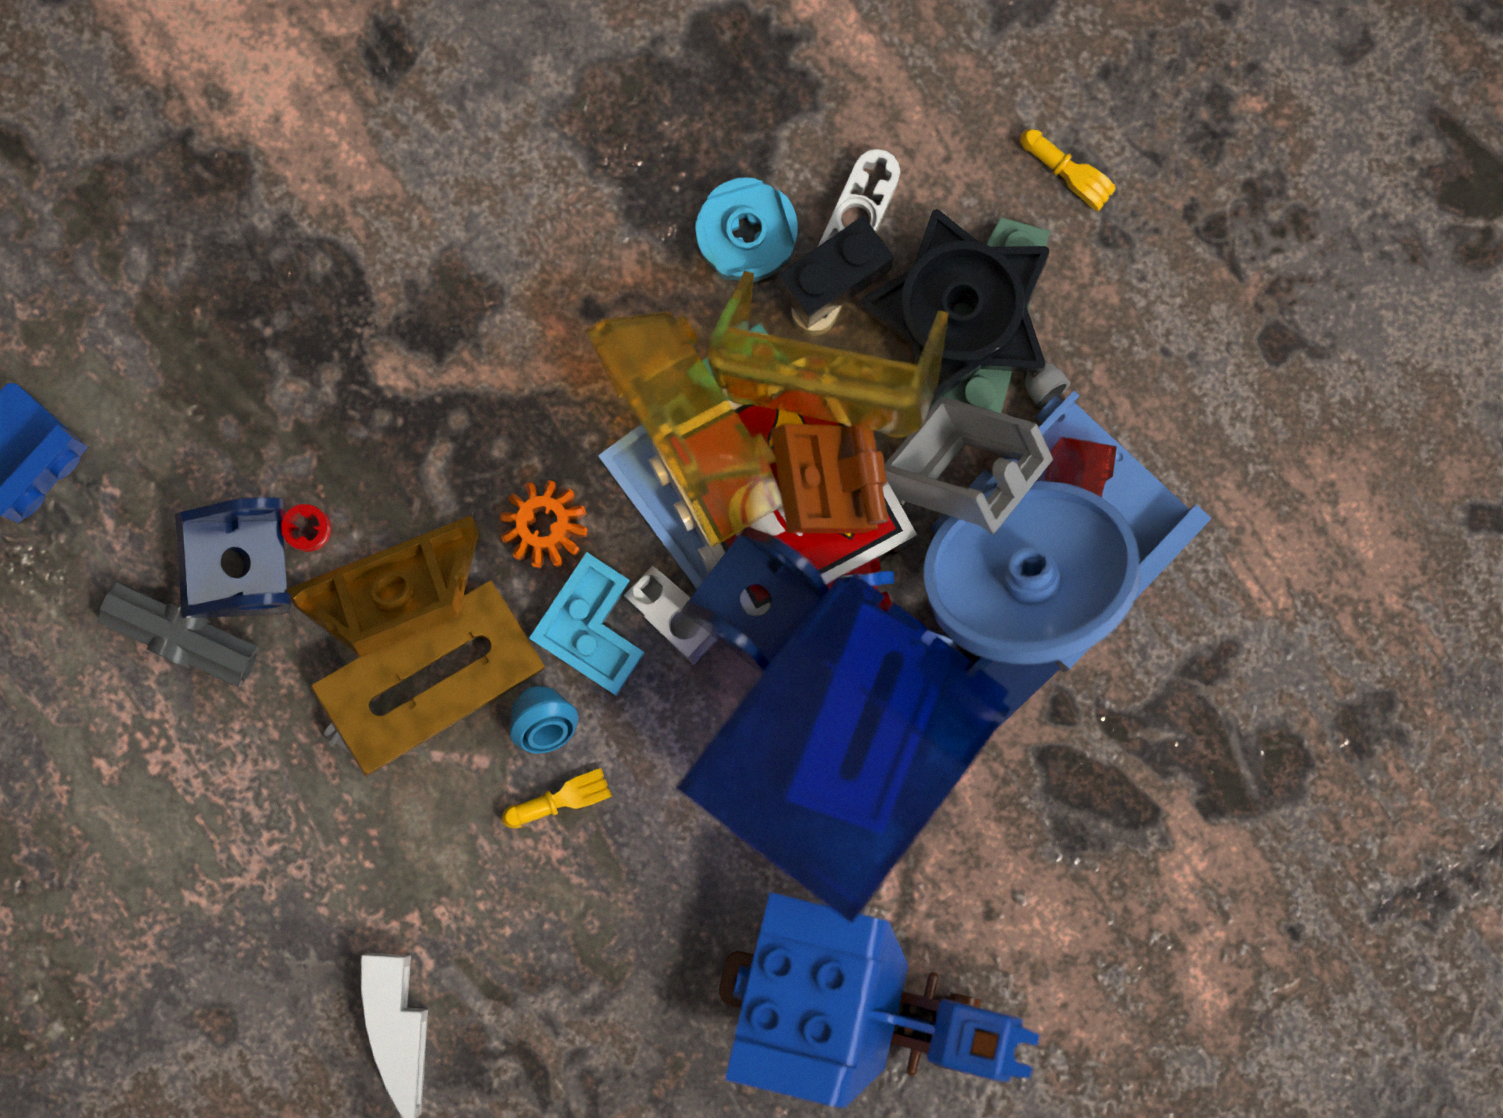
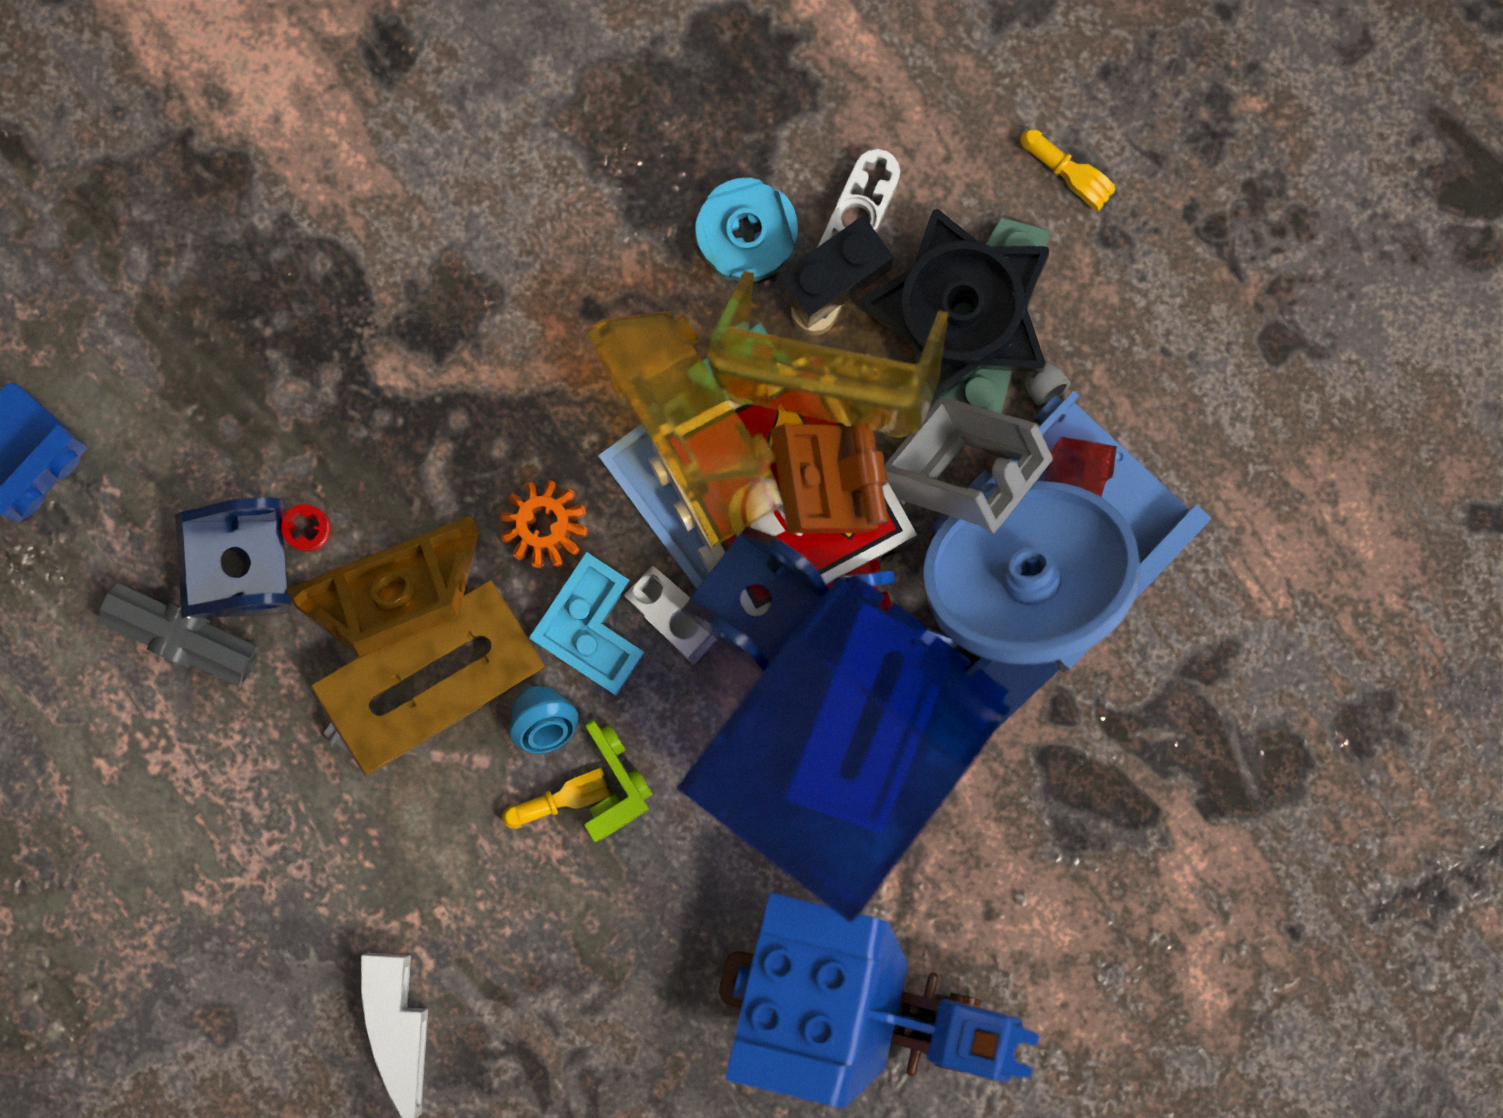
(612, 813): none -> lime bracket

